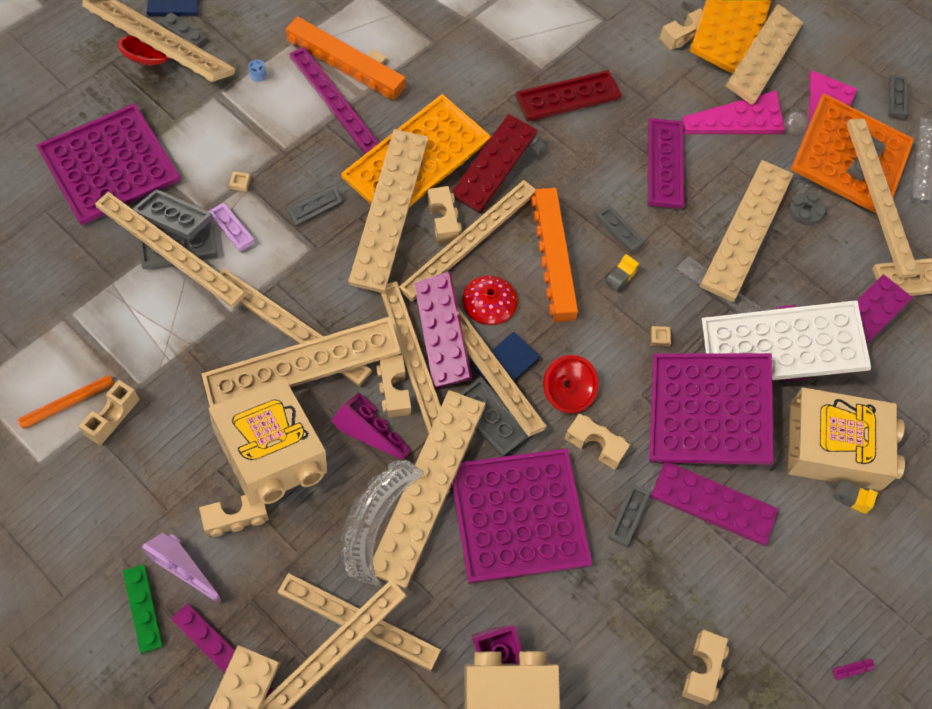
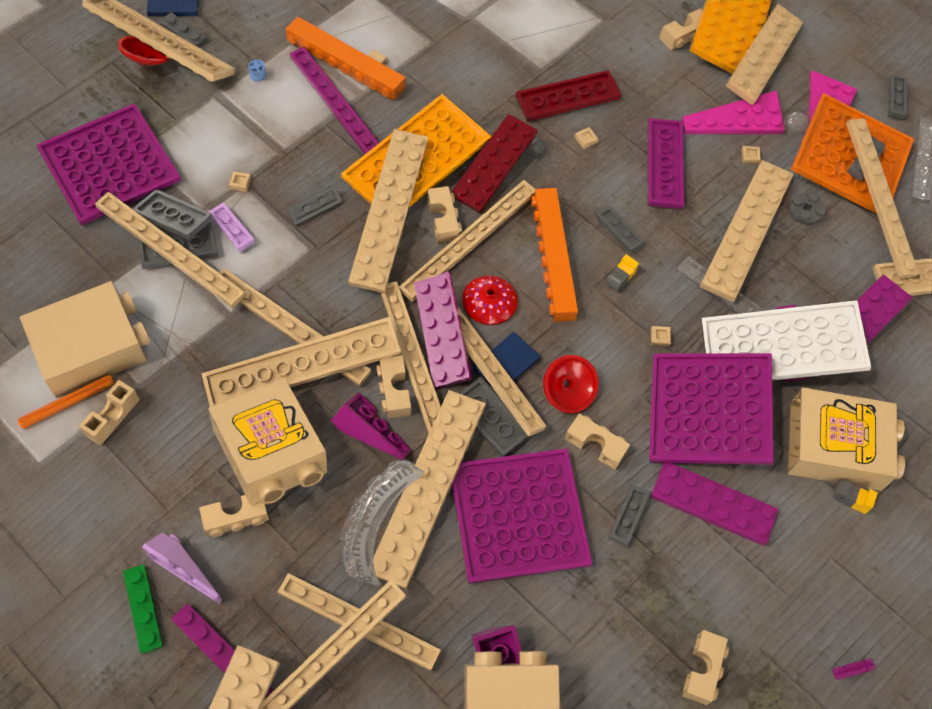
(85, 338): none -> tan brick
(586, 138): none -> tan tile
(751, 155): none -> tan tile

